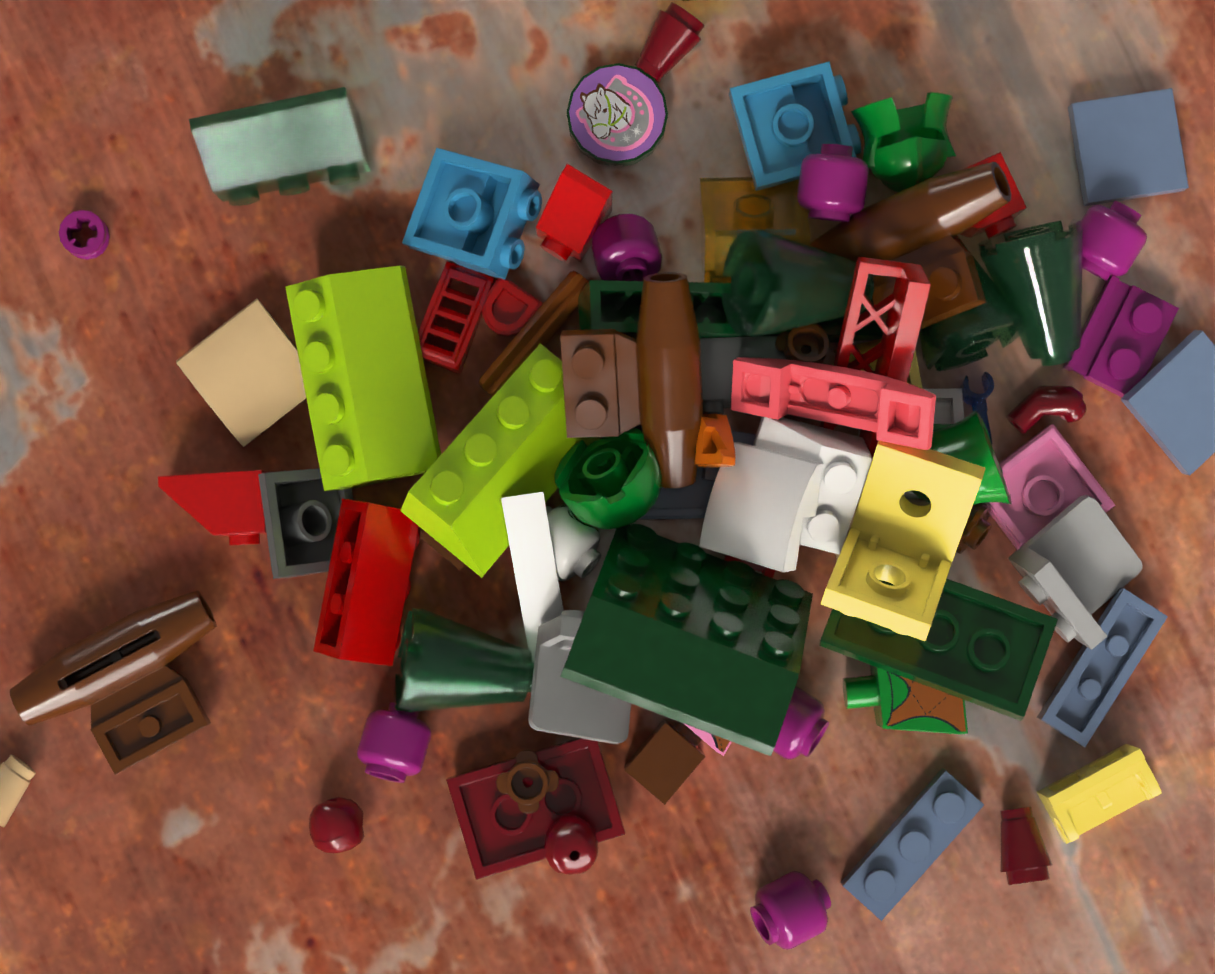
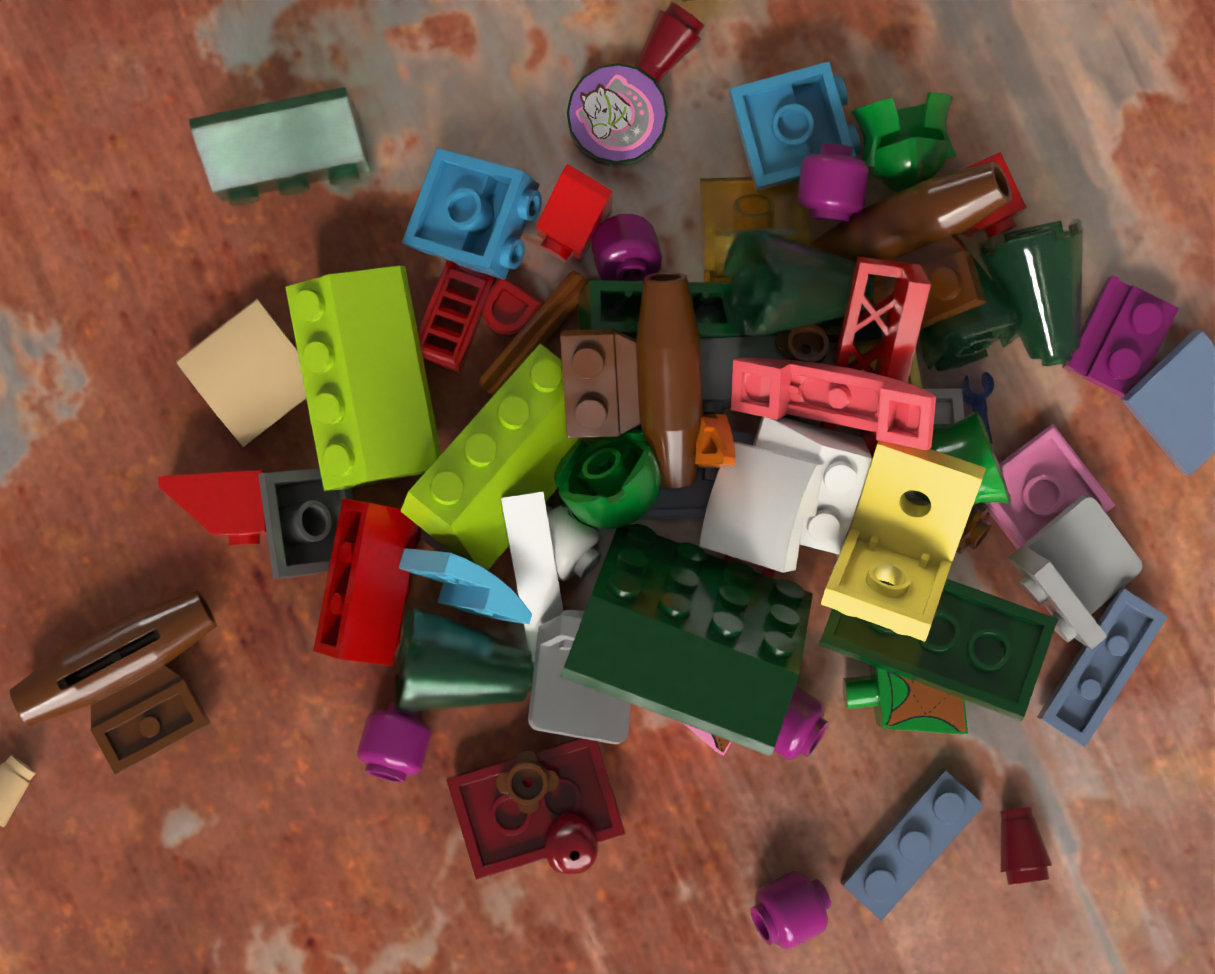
(73, 223): magenta bush -> none
(336, 825): dark red piece -> none
(467, 585): none -> medium azure slope
(665, 759): reddish brown brick -> none
(1048, 400): dark red arm -> none
(1099, 791): light yellow hinge -> none
(1111, 239): magenta head -> none
(1128, 147): sand blue tile -> none

